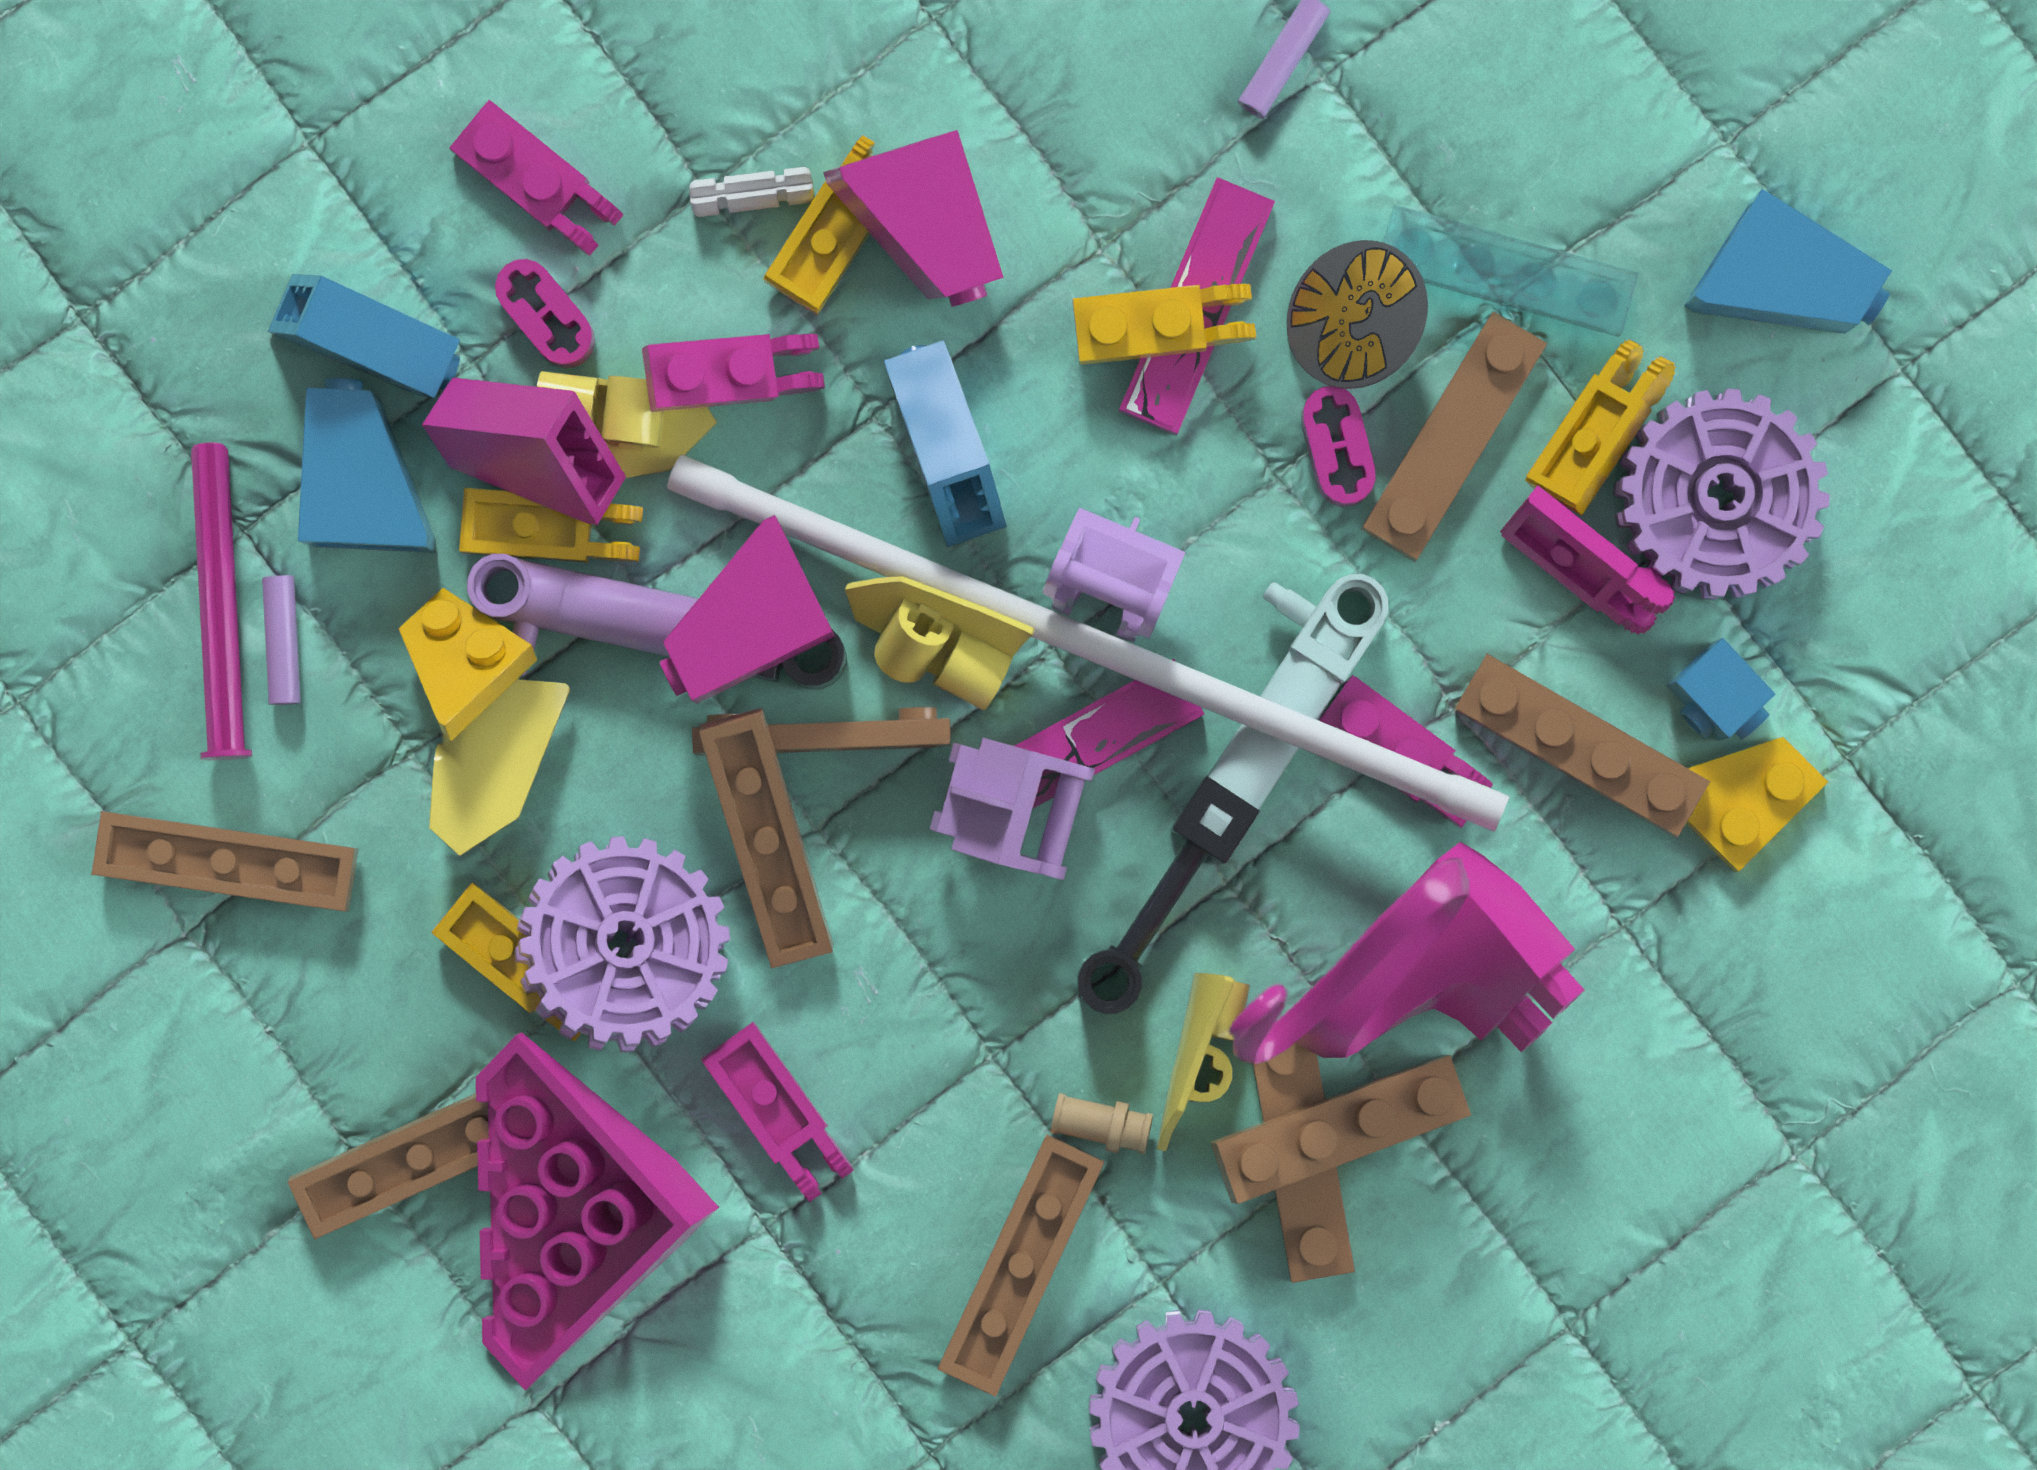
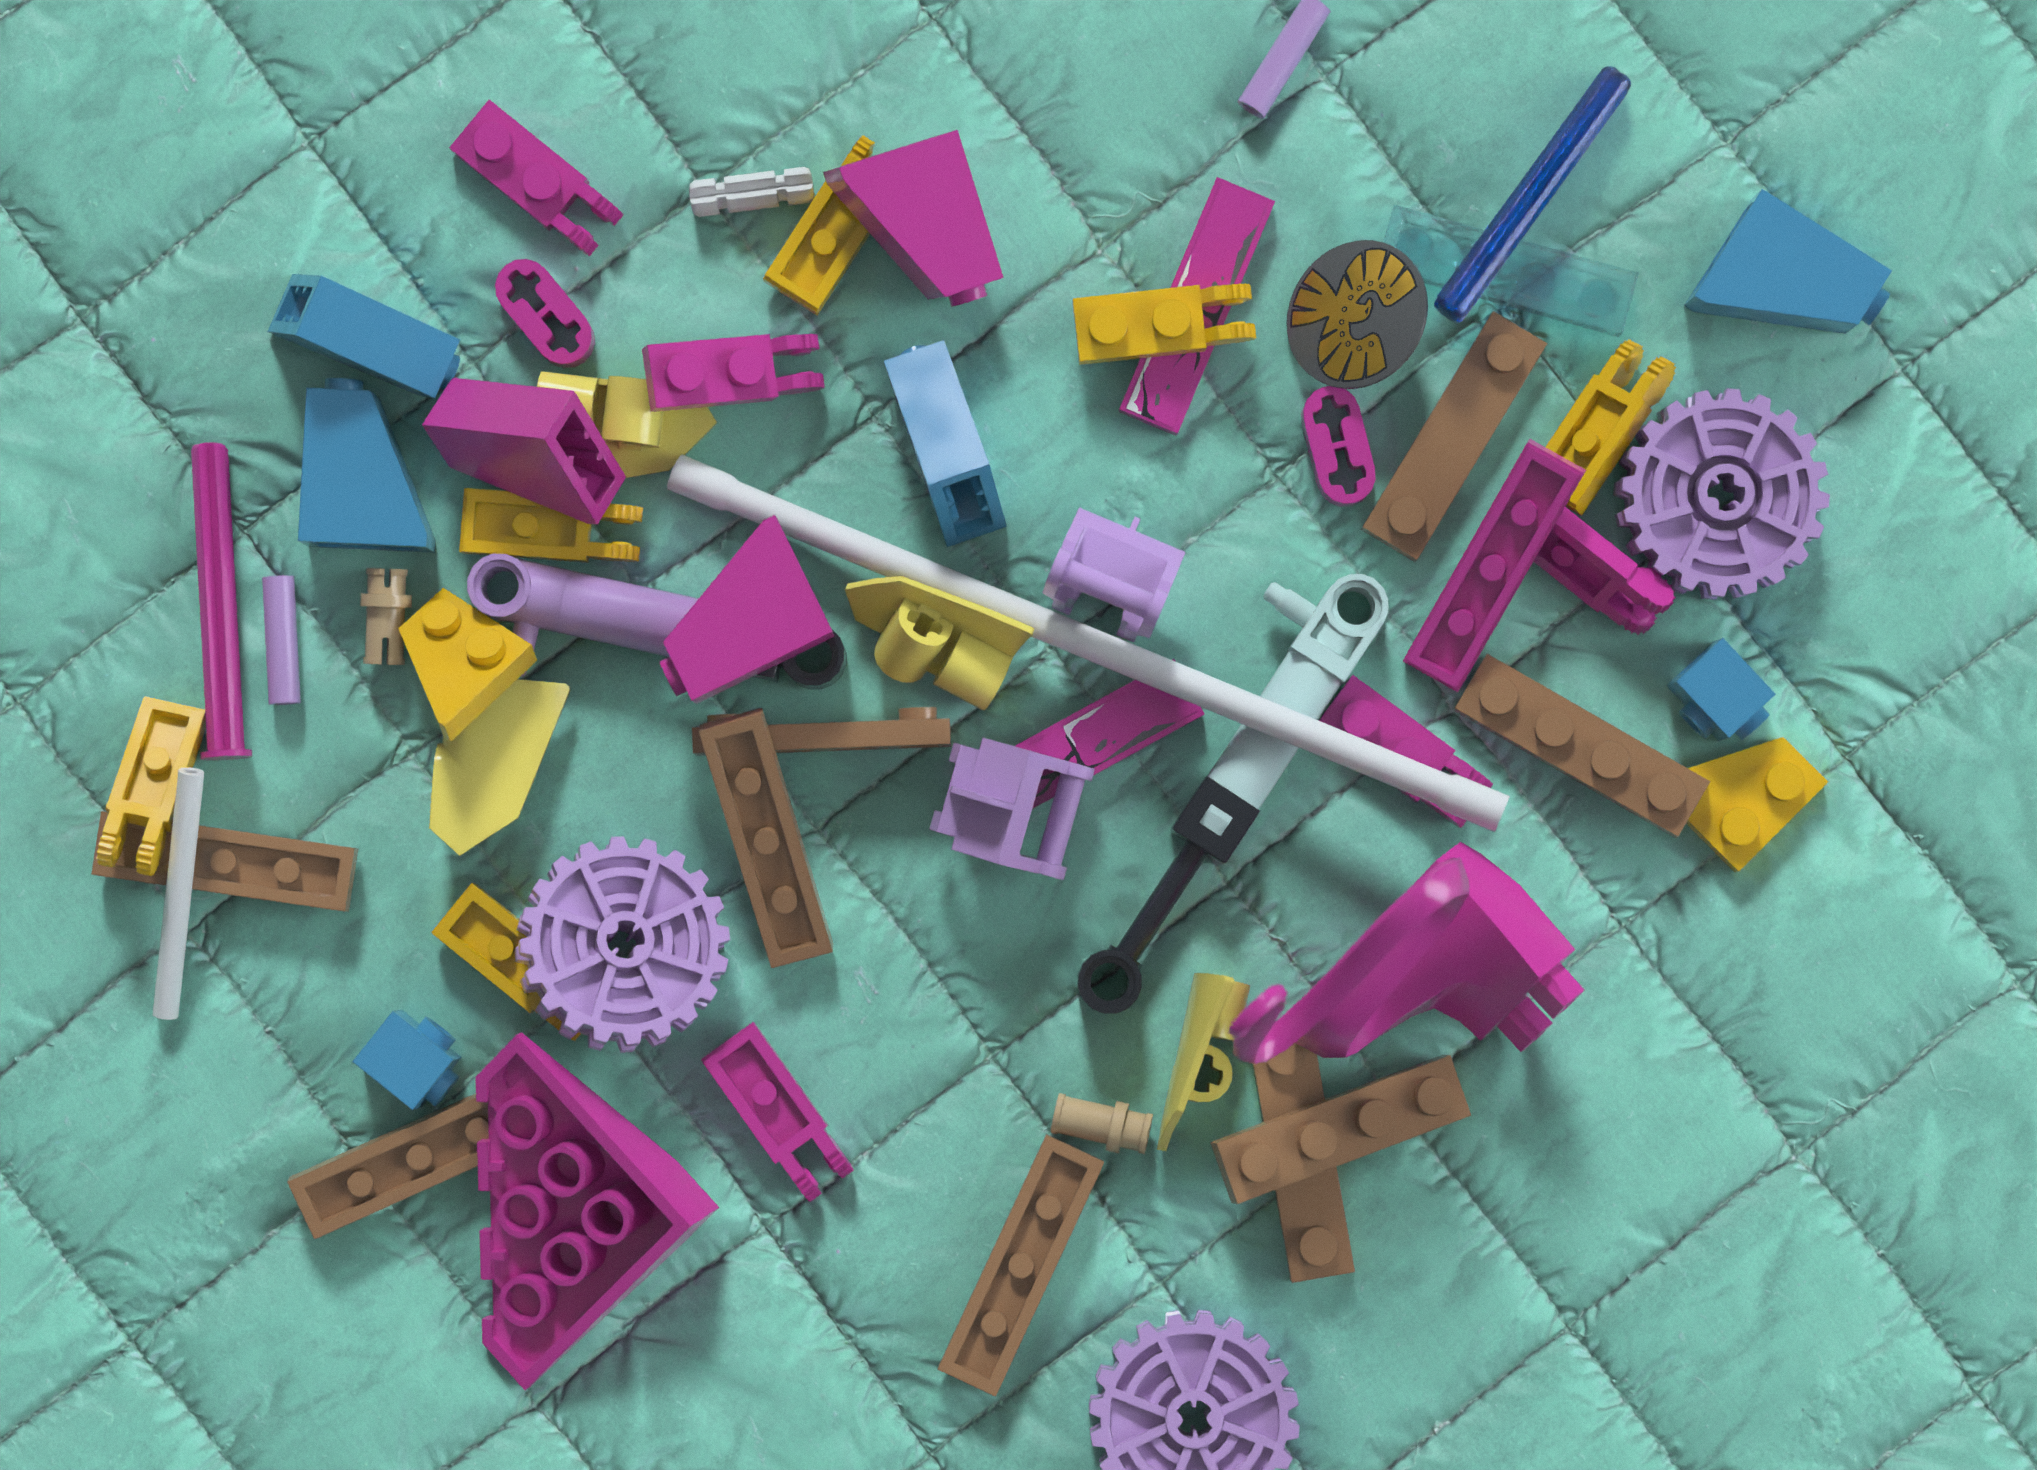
(144, 790): none -> yellow hinge
(178, 893): none -> white piece
(385, 615): none -> tan pin
(411, 1059): none -> dark azure brick
(1494, 565): none -> dark pink tile
(1532, 194): none -> clear blue axle

